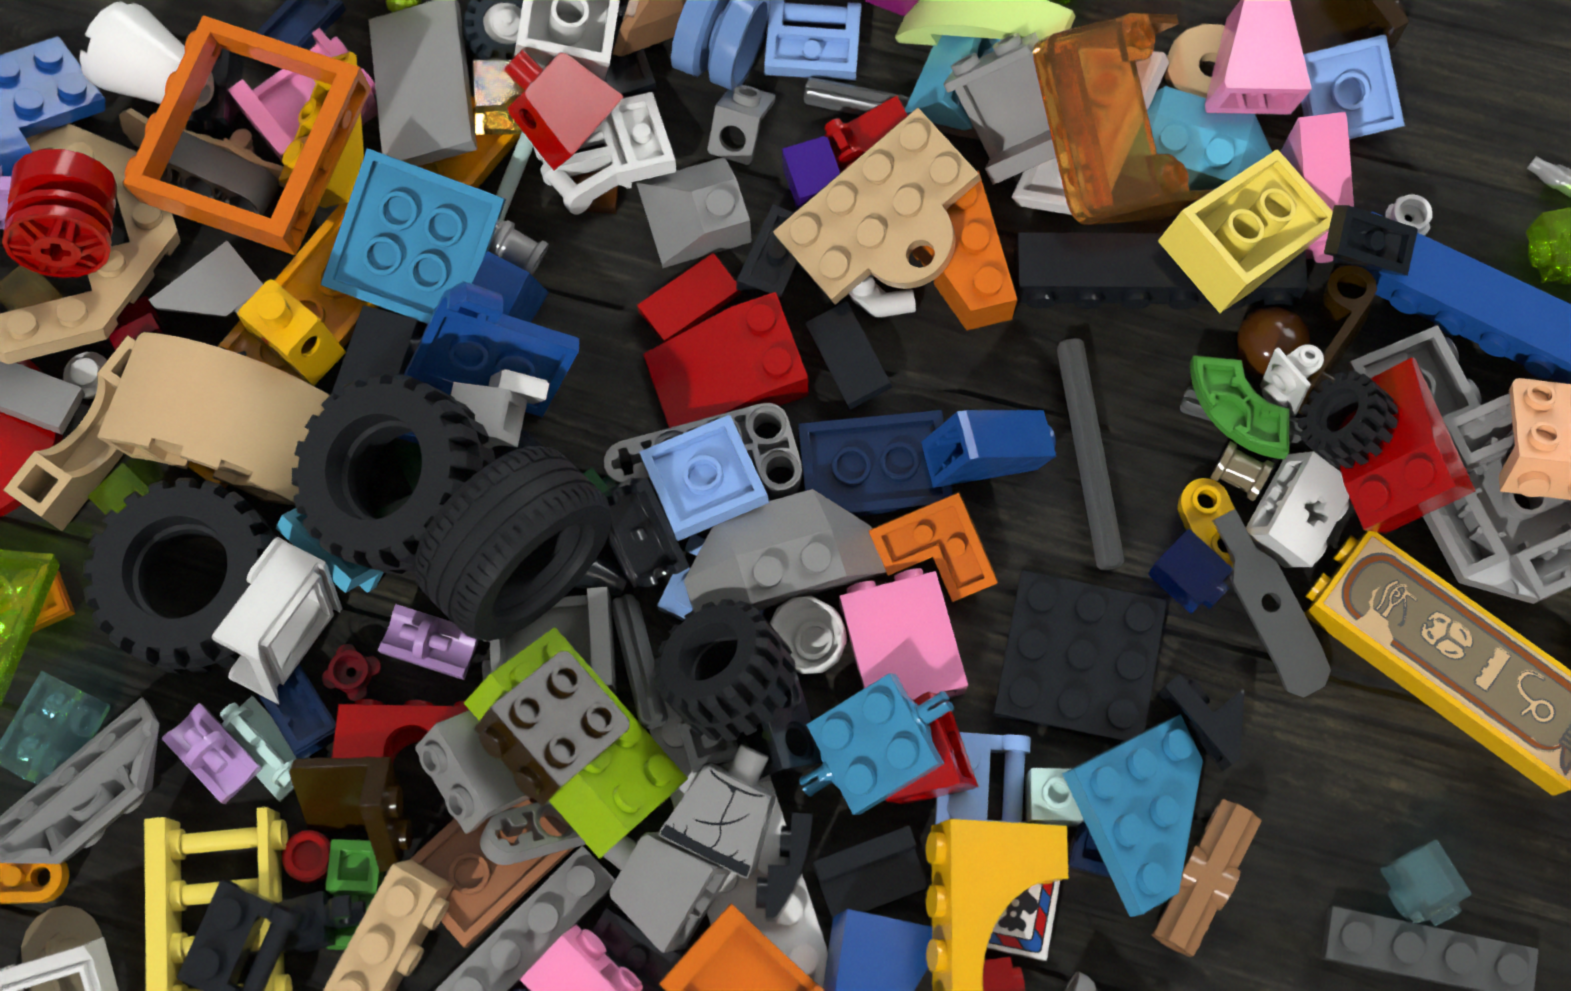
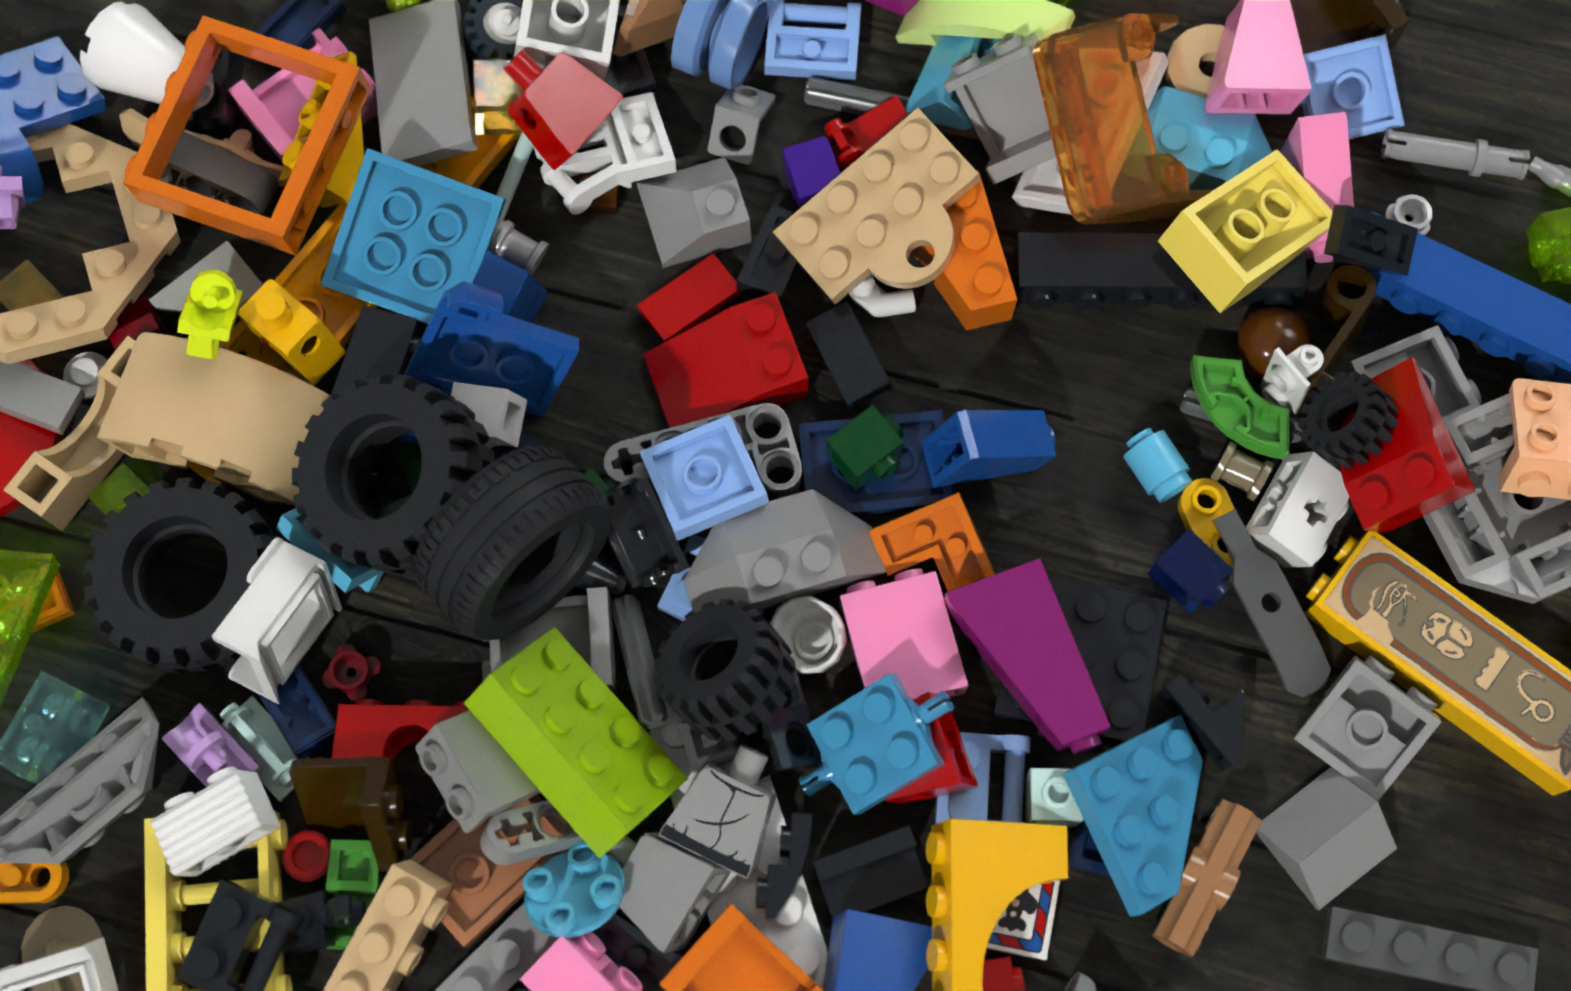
(60, 213): red wheel -> none
(209, 313): none -> neon yellow hips
(214, 822): none -> white brick
(428, 642): lavender hips -> none
(526, 386): white tile -> none
(551, 726): bracket -> none
(573, 892): none -> medium azure dish
(867, 447): none -> dark green brick
(1030, 648): none -> magenta slope
(1090, 454): dark grey axle -> none
(1157, 464): none -> medium azure brick
(1327, 836): none -> light grey slope
(1369, 725): none -> light grey plate
(1425, 884): clear light blue brick -> none
(1455, 154): none -> light grey pin

